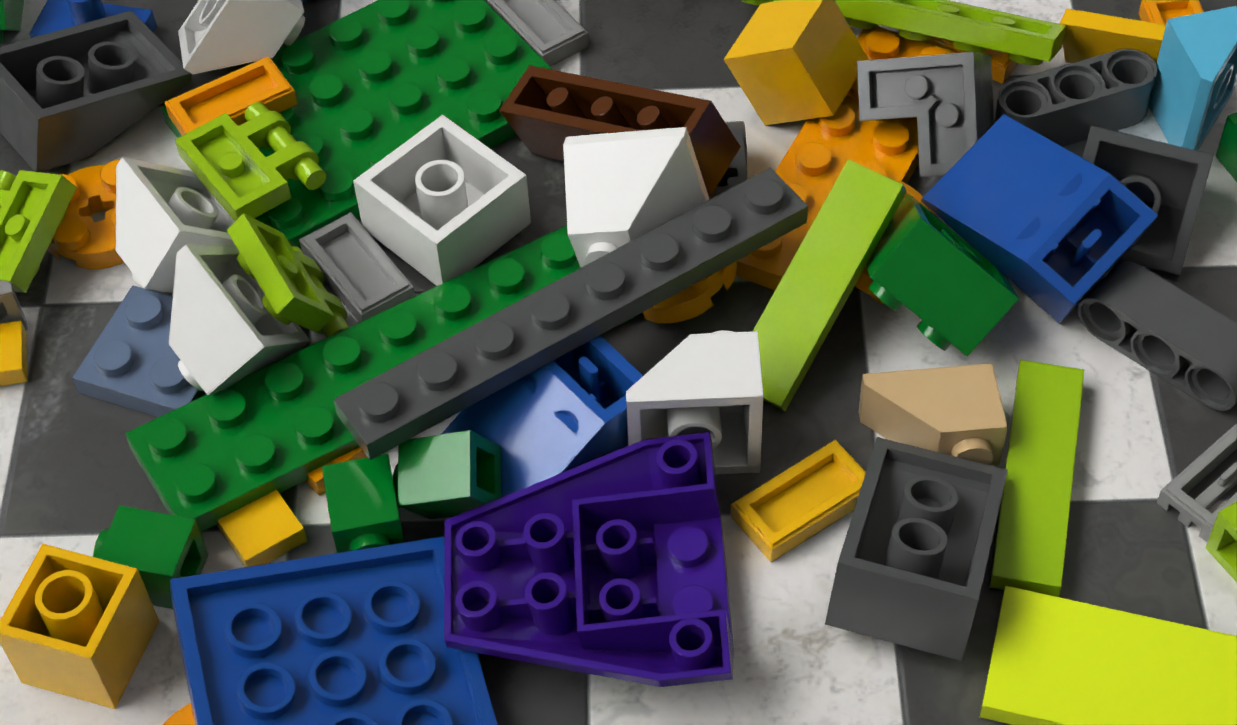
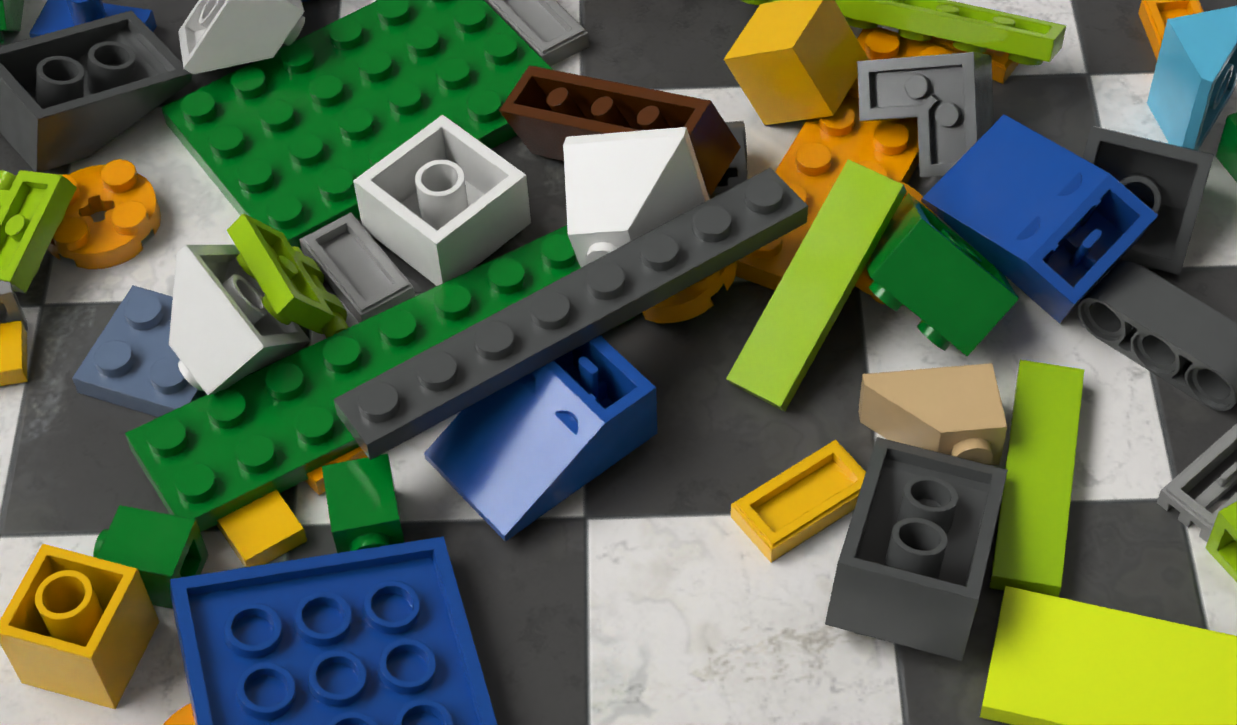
(160, 214): white slope -> none
(232, 95): light orange tile -> none
(235, 169): lime plate -> none
(447, 474): green brick -> none
(600, 569): dark purple wedge -> none
(705, 387): white slope -> none
(1069, 99): dark grey beam -> none
(1098, 34): yellow tile -> none

